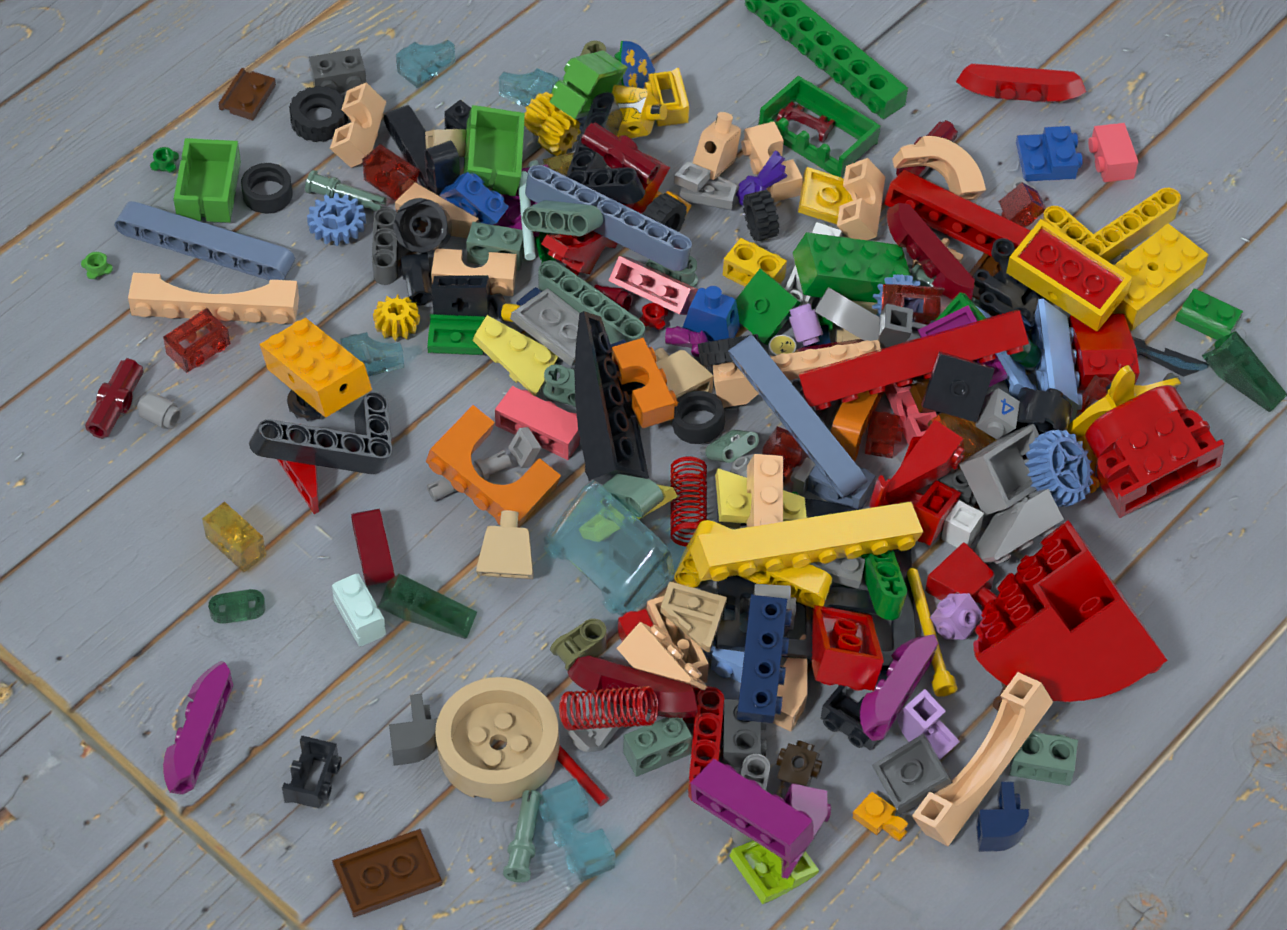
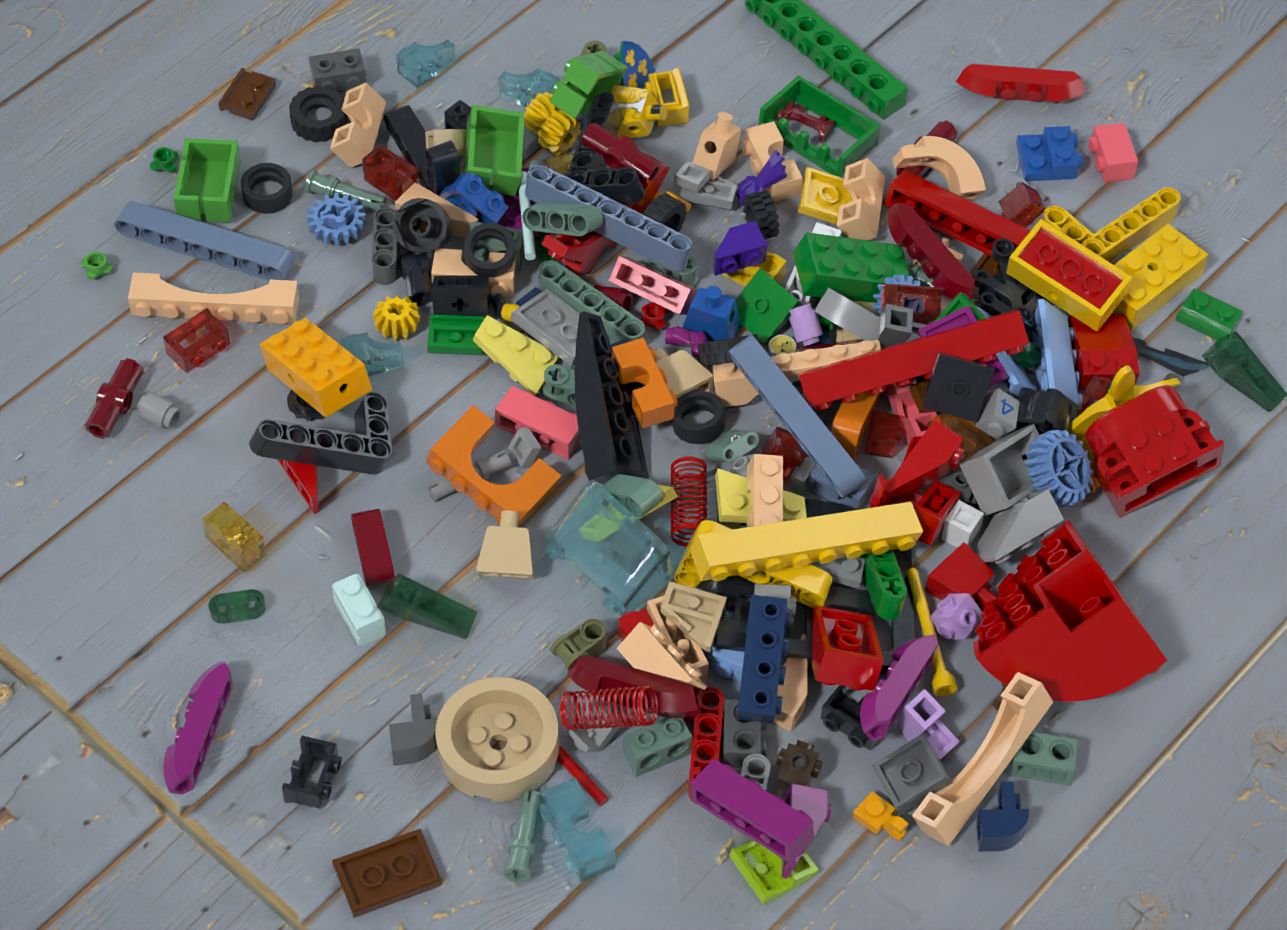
(489, 230): none -> black tyre
(740, 249): none -> dark purple slope

